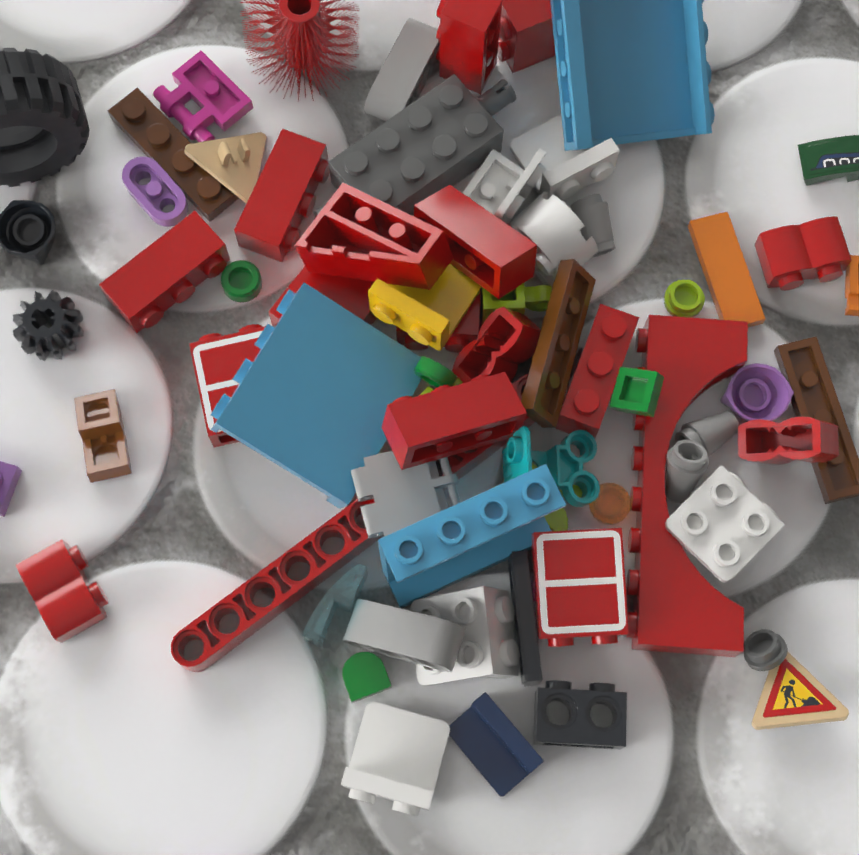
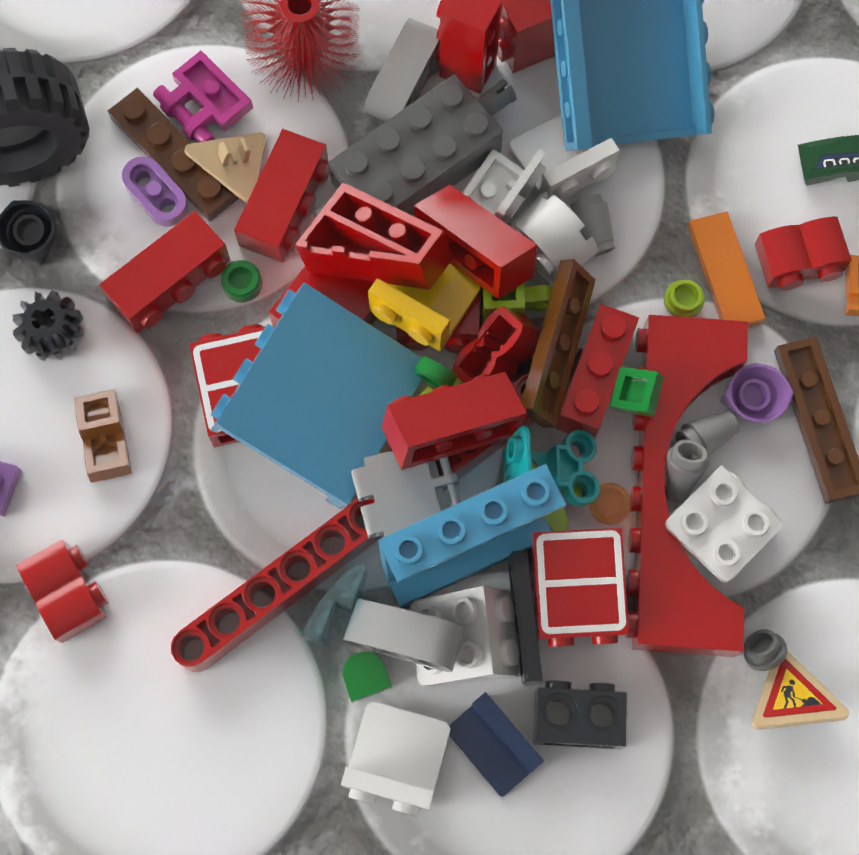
(788, 441): red brick -> none

